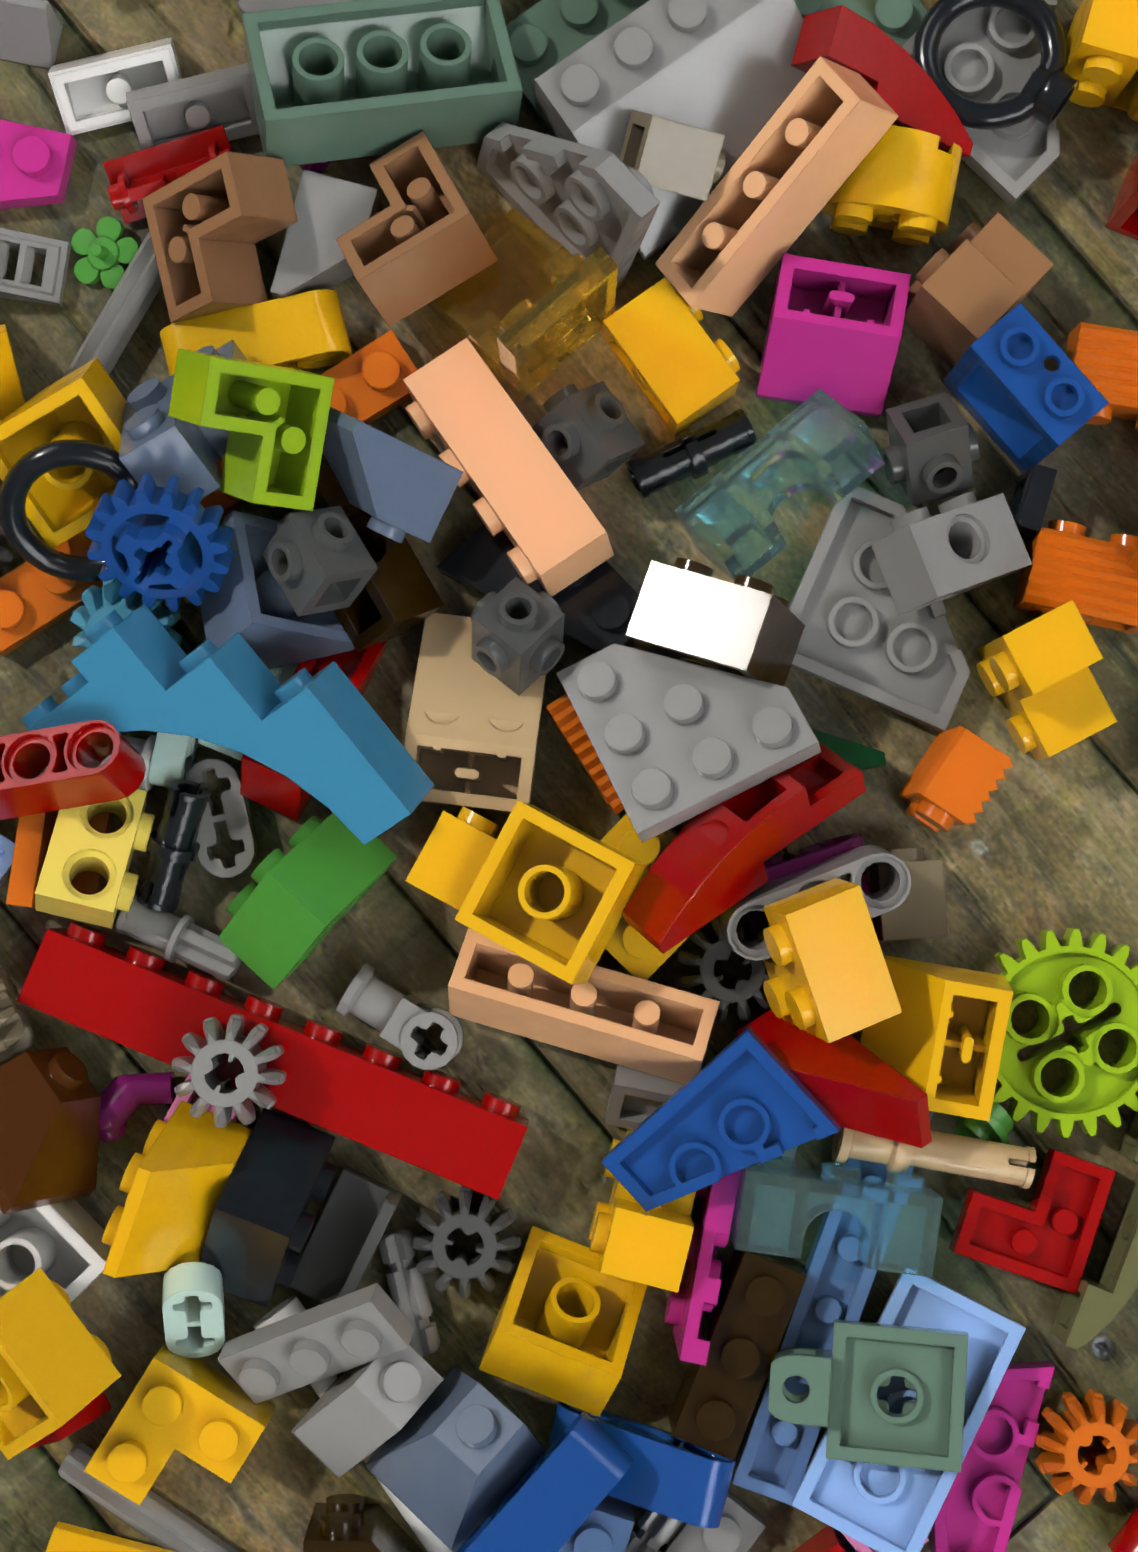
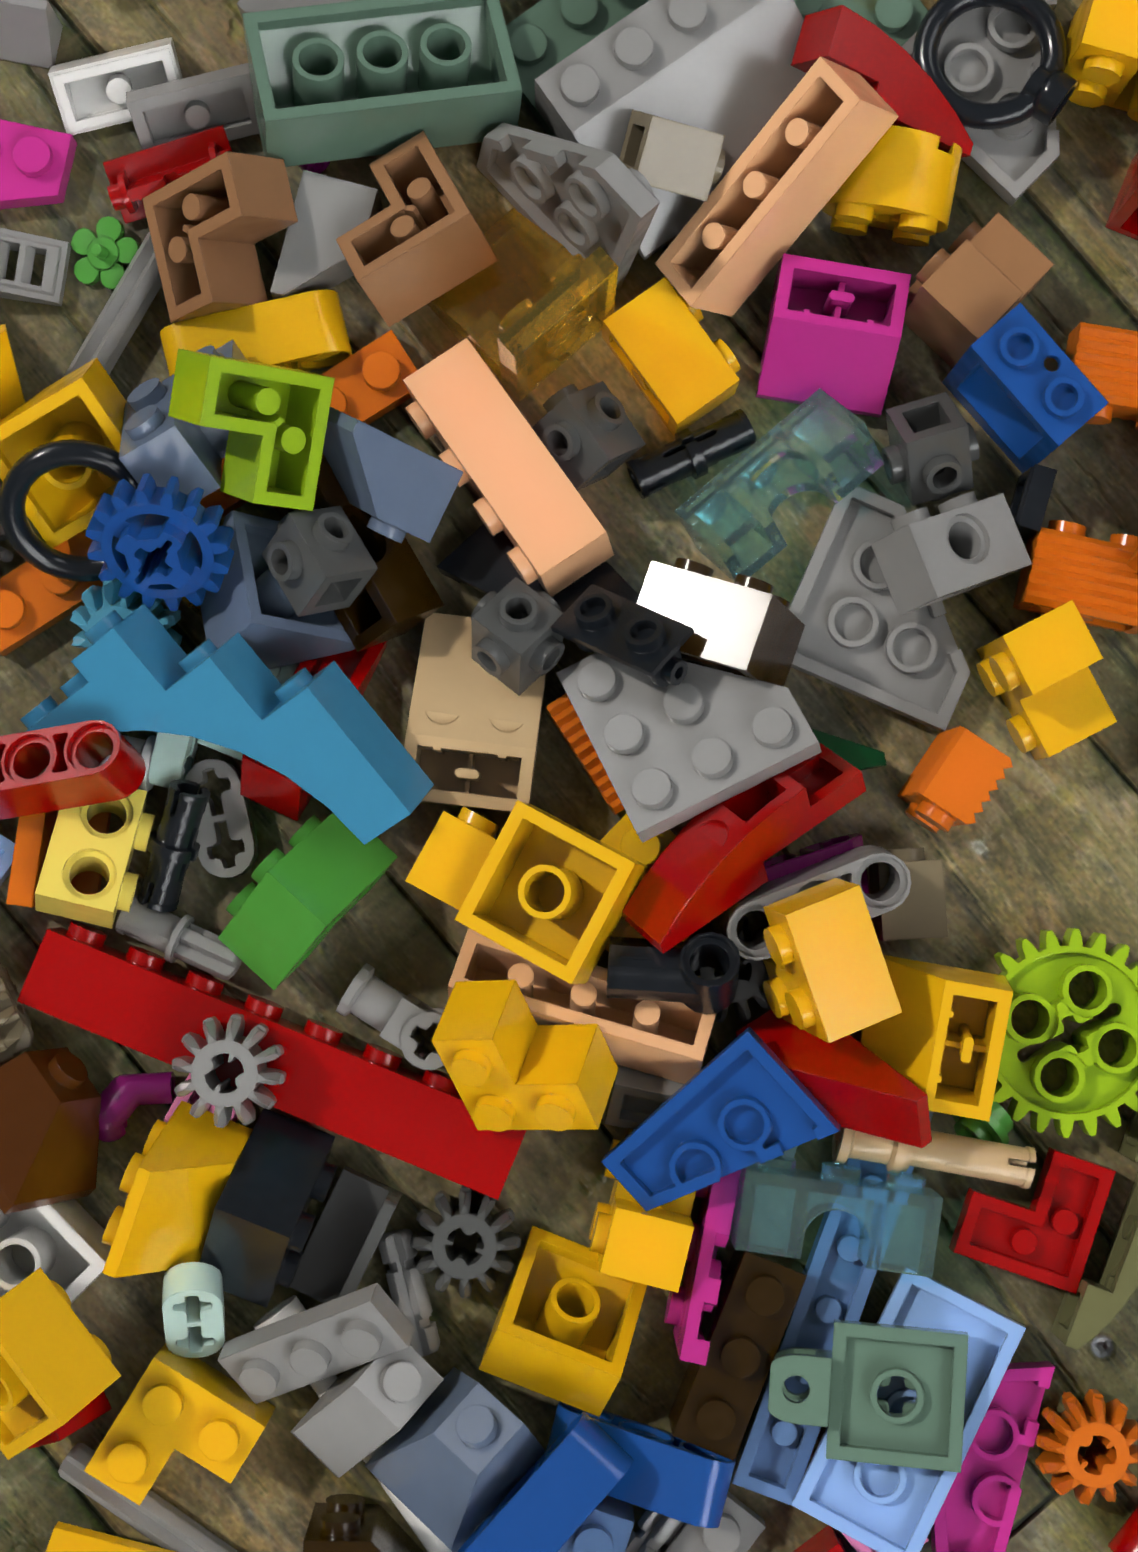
(519, 1070): none -> yellow brick
(627, 634): none -> black hinge
(644, 973): none -> black piece

